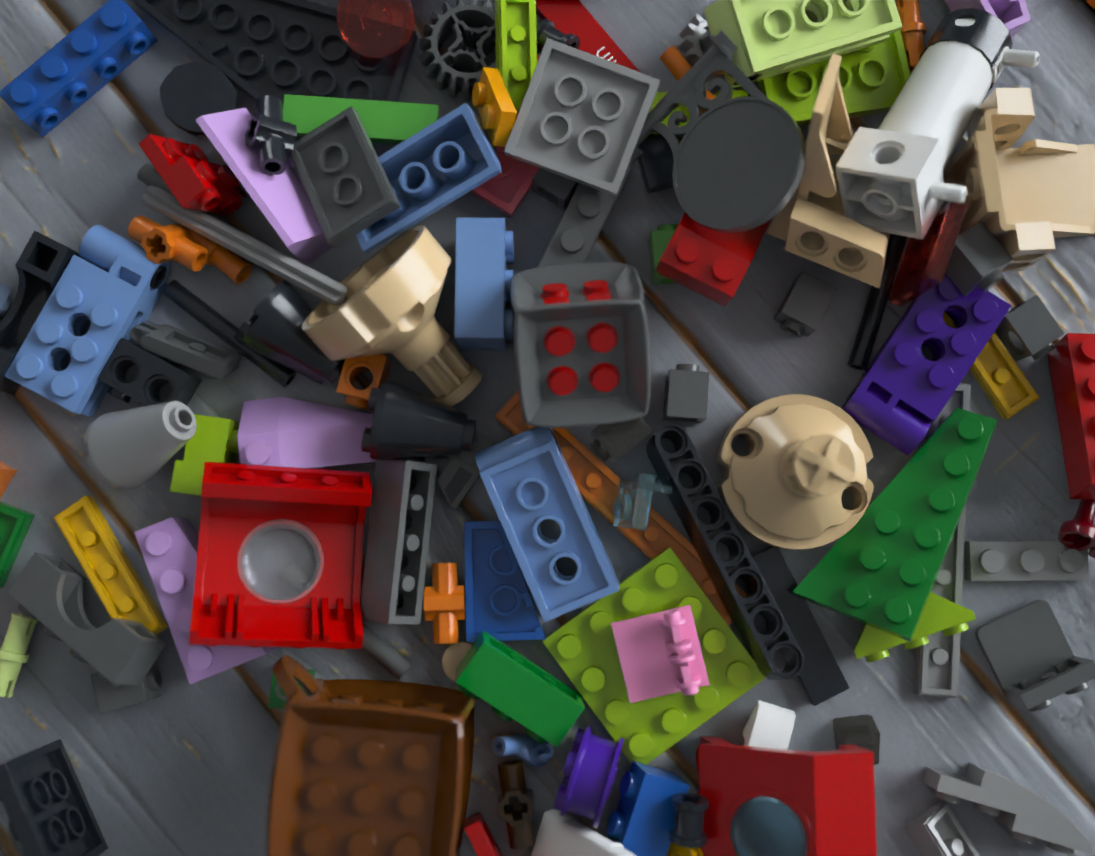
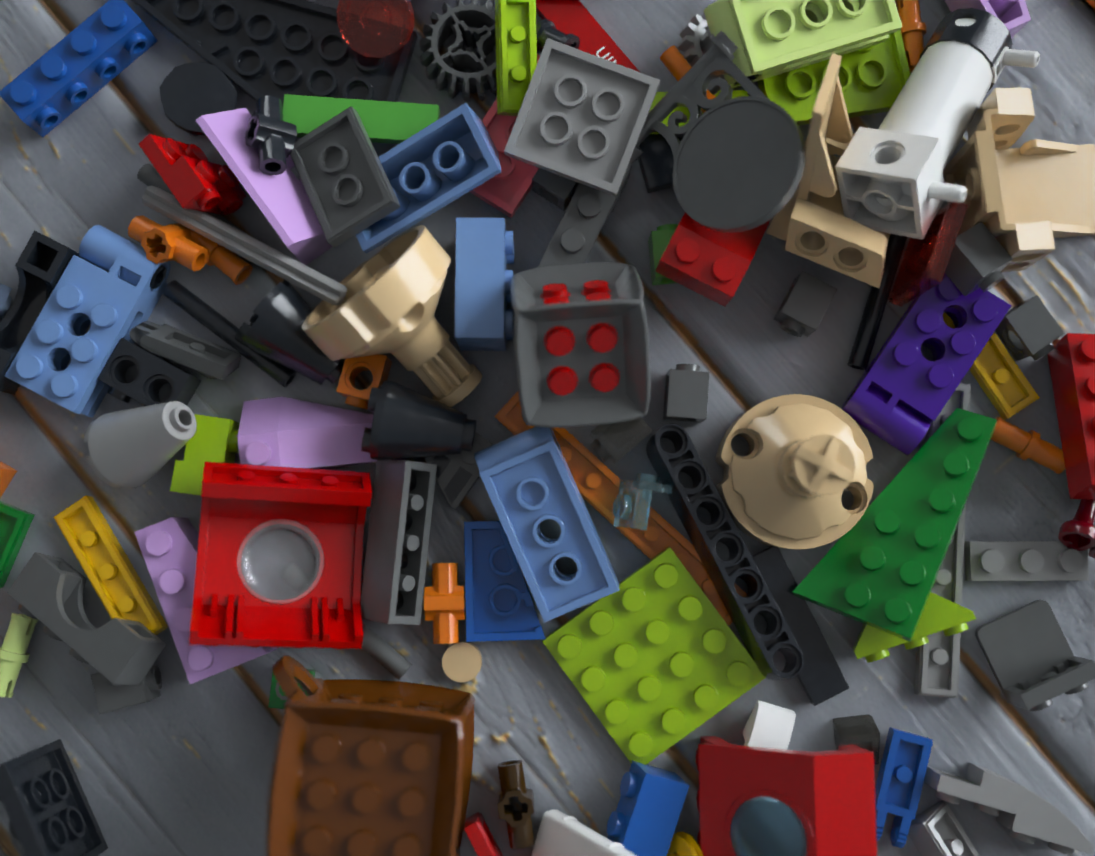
(494, 106): light orange plate -> none
(518, 689): green brick -> none
(524, 748): medium blue arm -> none
(588, 775): dark purple wheel -> none
(660, 654): bright pink hinge -> none
(689, 820): black bush -> none
(901, 782): none -> blue hinge
(1029, 445): none -> orange pin

